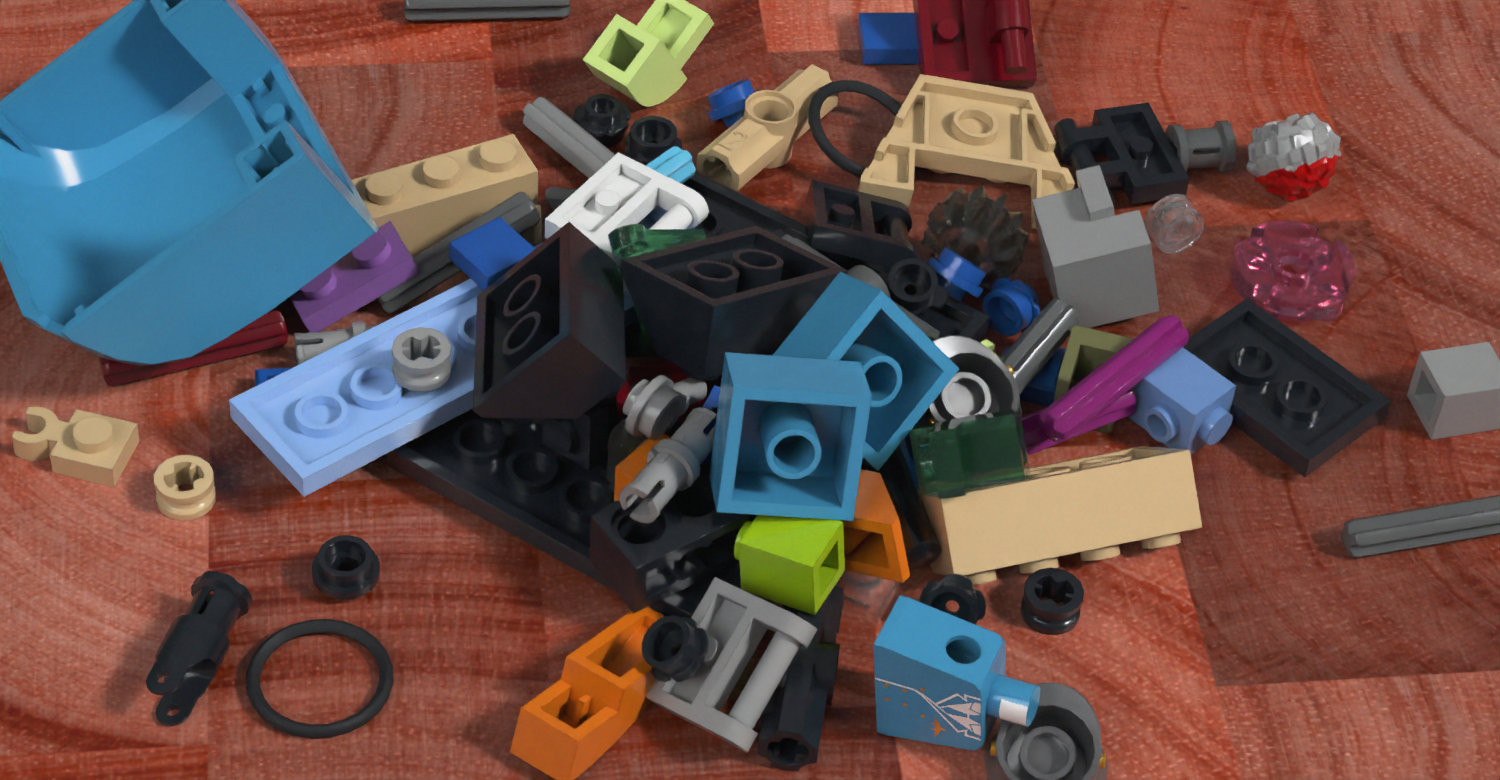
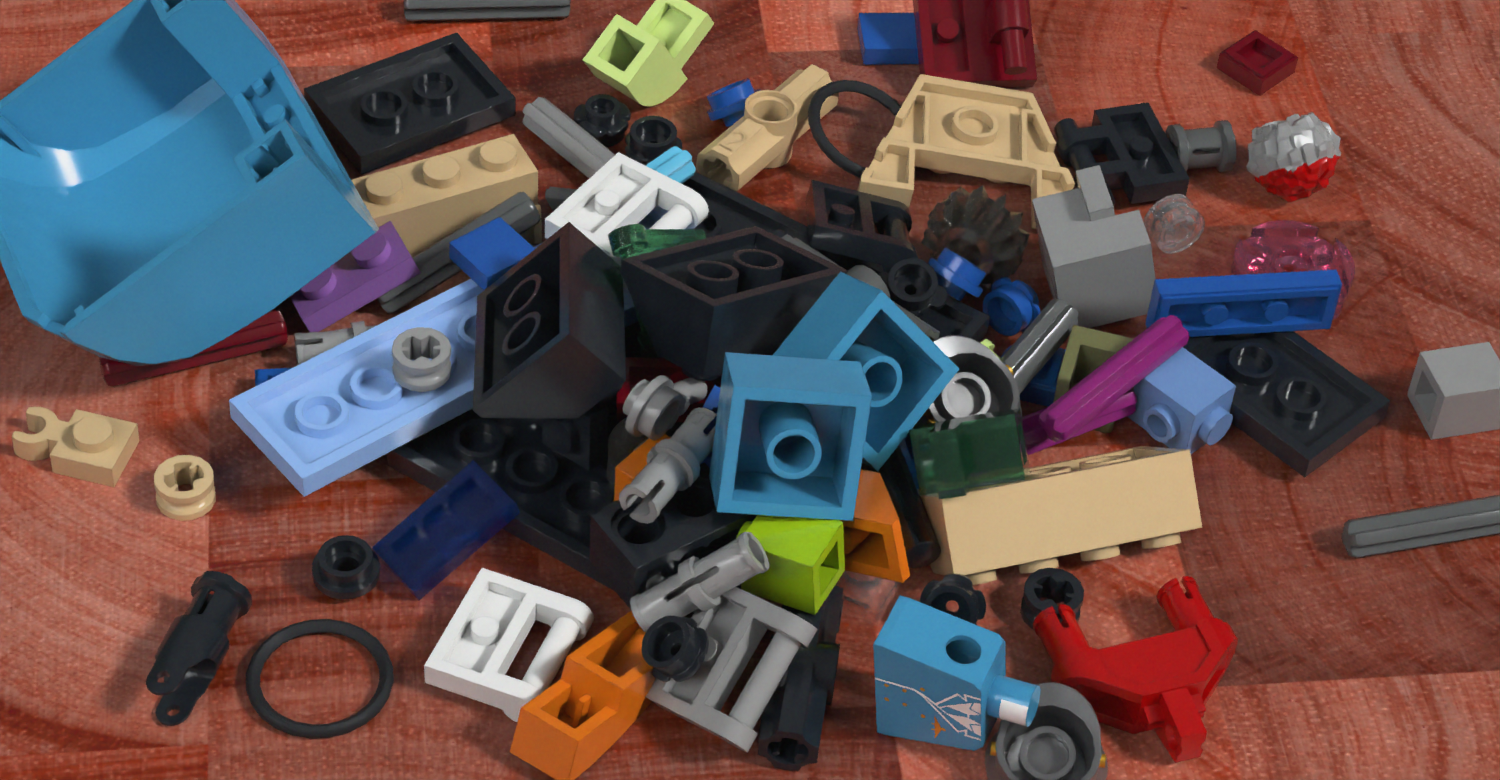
(409, 102): none -> black plate
(446, 530): none -> clear blue plate
(489, 633): none -> white plate
(701, 581): none -> light grey pin
(1150, 680): none -> red connector
(1248, 302): none -> blue tile
(1257, 62): none -> dark red tile

